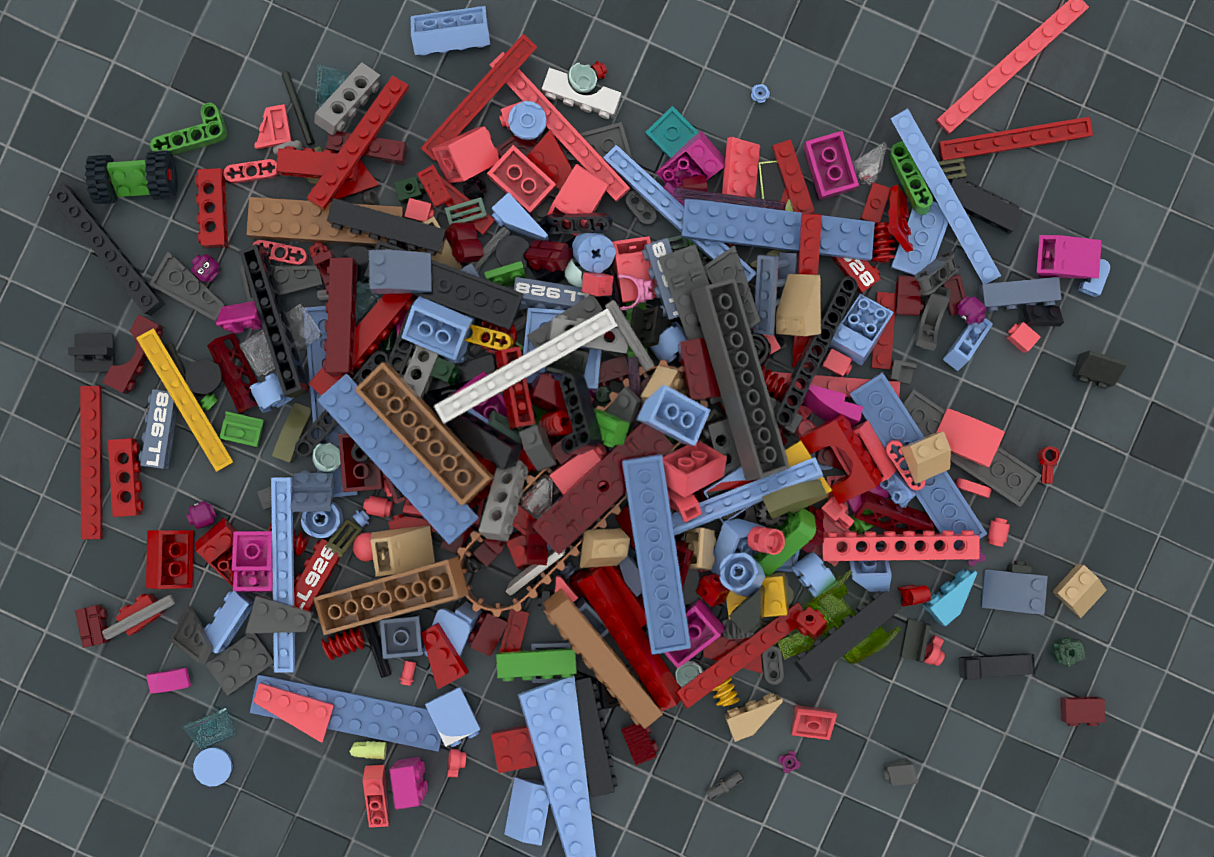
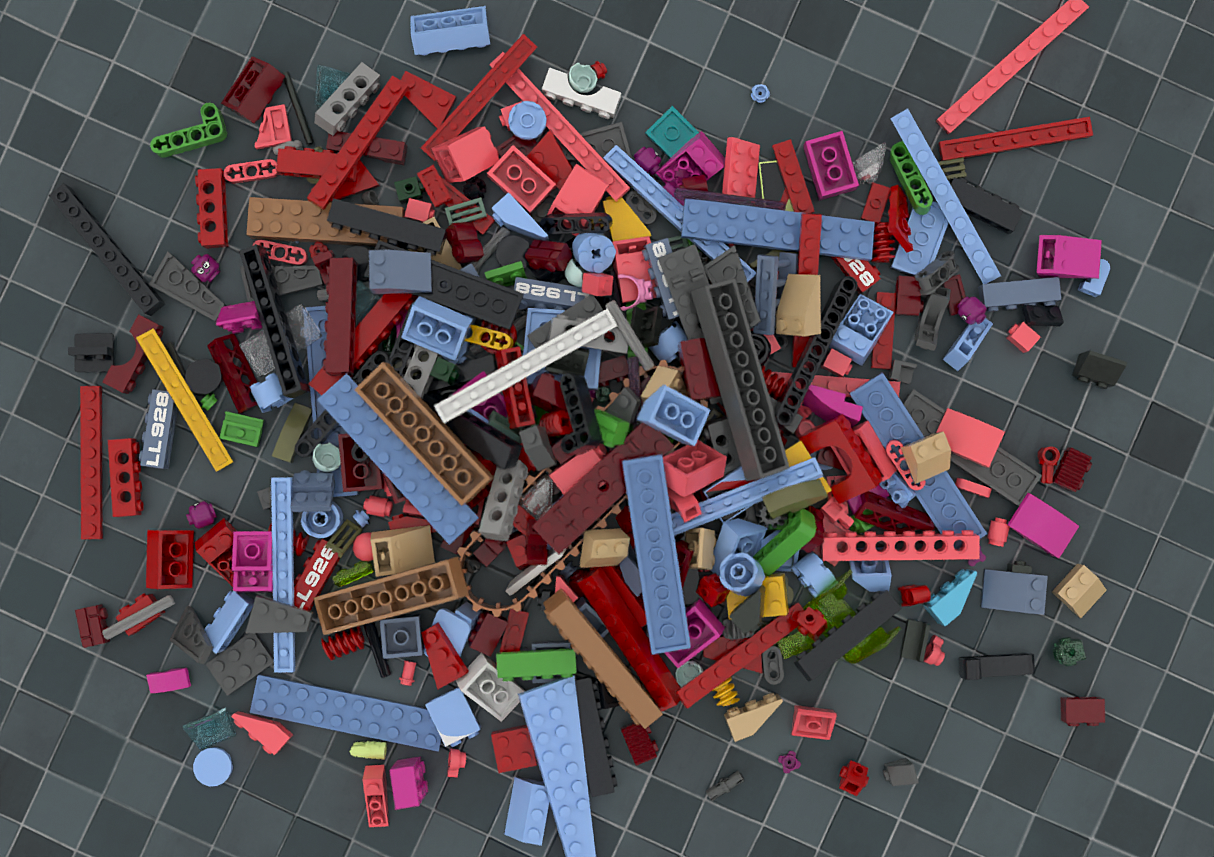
(113, 179): black plate -> none
(253, 89): none -> dark red slope
(266, 731): none -> coral slope
(300, 711): coral wing -> none
(347, 576): none -> clear neon green plate
(428, 99): none -> red wing
(487, 689): none -> white slope
(625, 222): none -> yellow slope
(648, 160): none -> magenta head
(766, 540): coral wheel -> none
(853, 777): none -> red brick
(1043, 525): none -> dark pink slope
(1072, 469): none -> dark red brick

